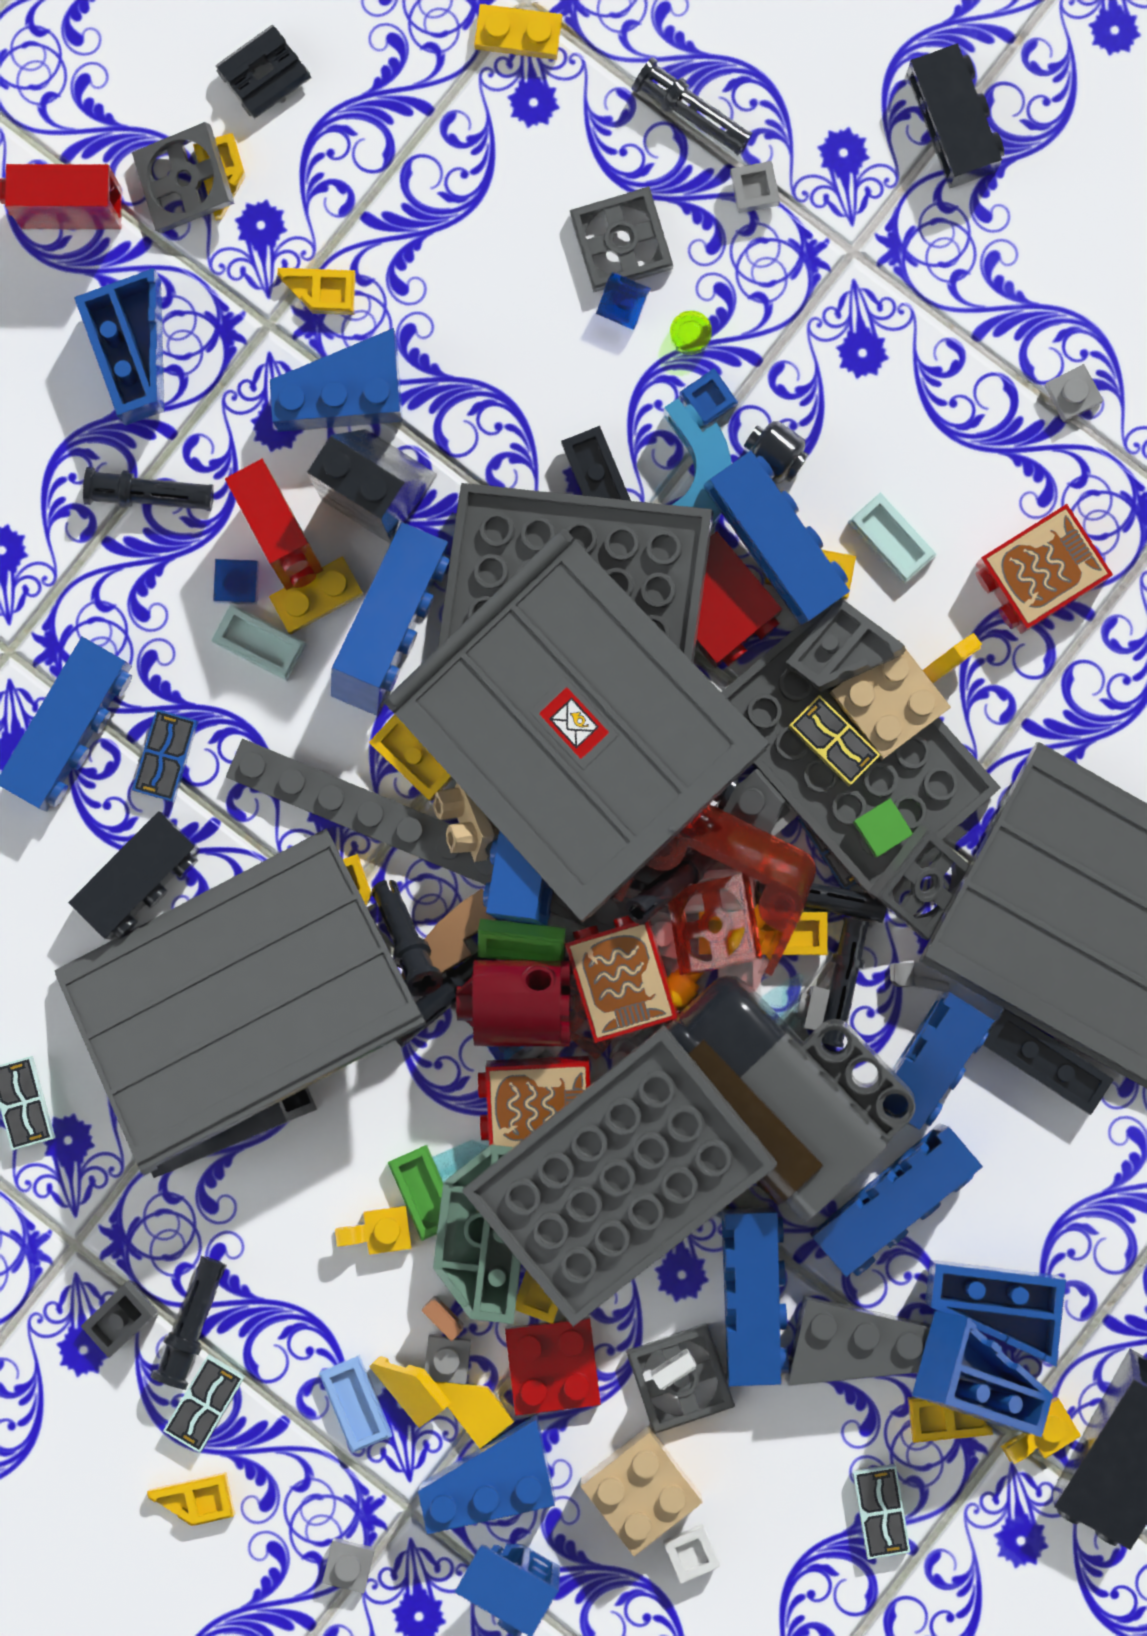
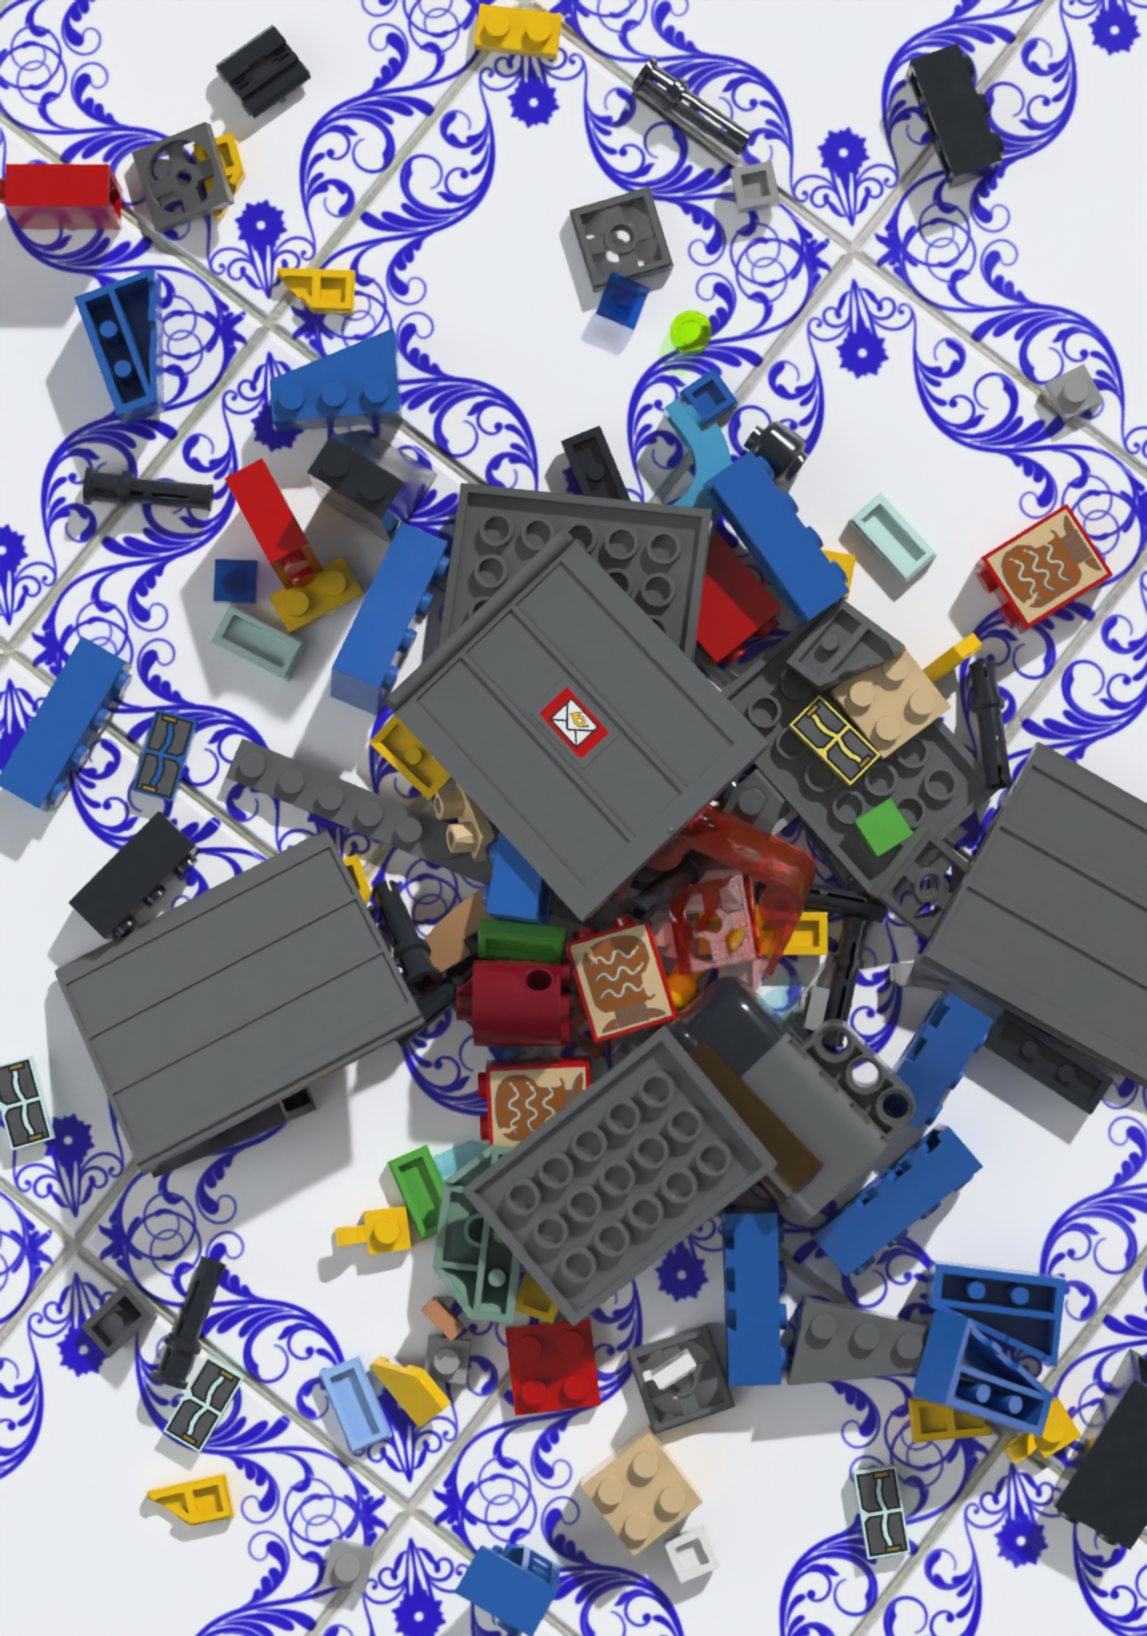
(477, 1410): yellow tile -> none
(491, 1483): blue wedge -> none
(988, 707): none -> black pin

